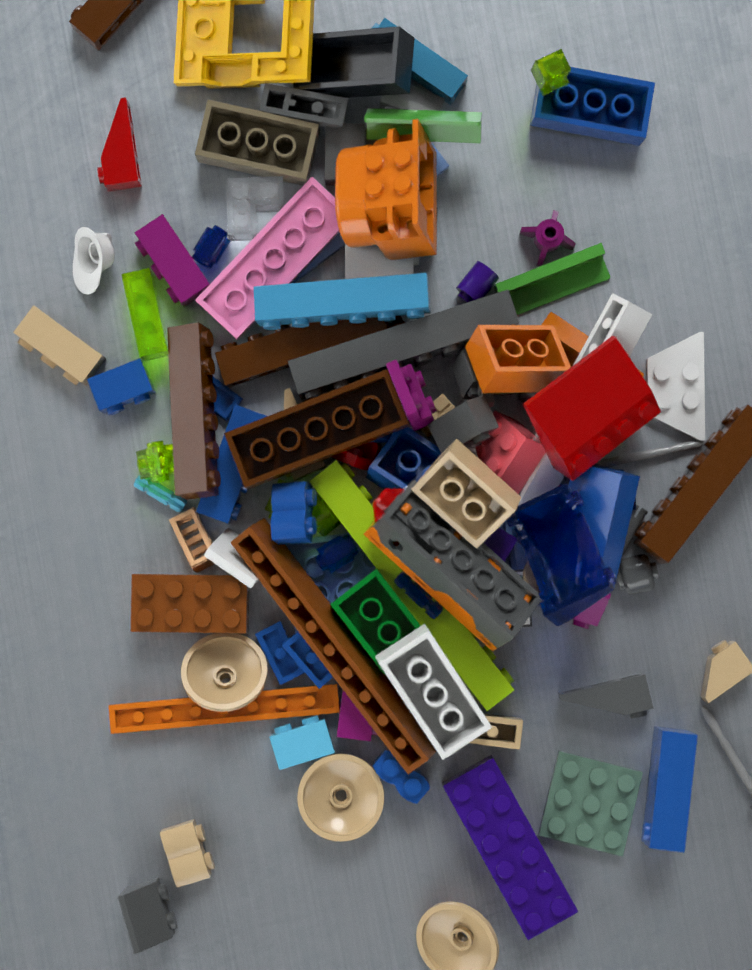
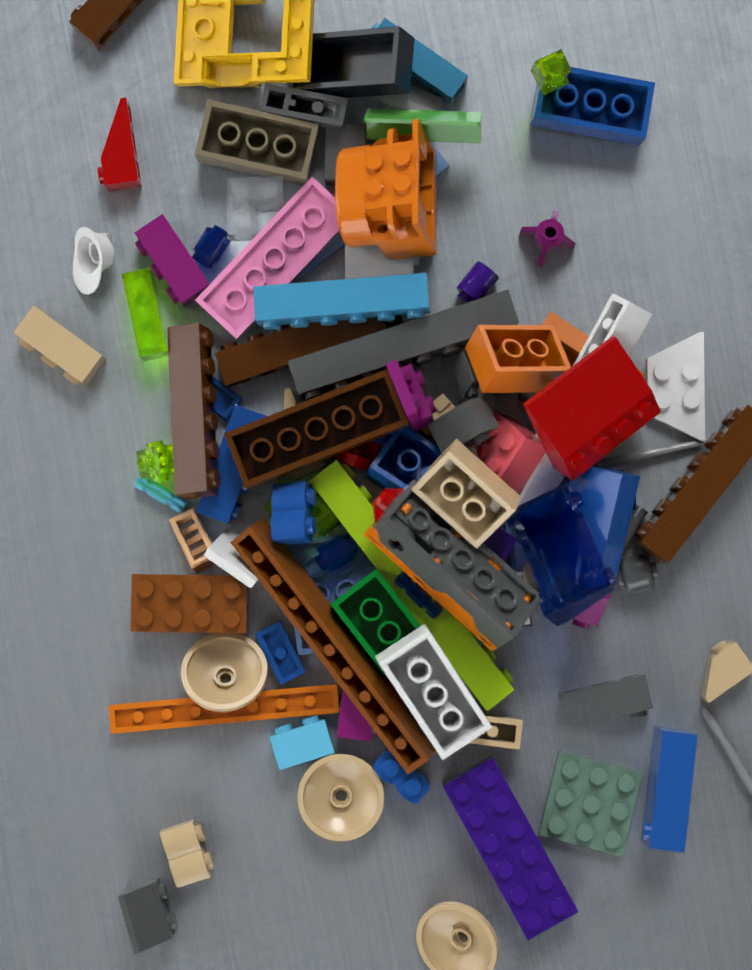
(122, 386): blue brick -> none
(307, 659): blue plate -> none
(556, 279): bright green panel -> none

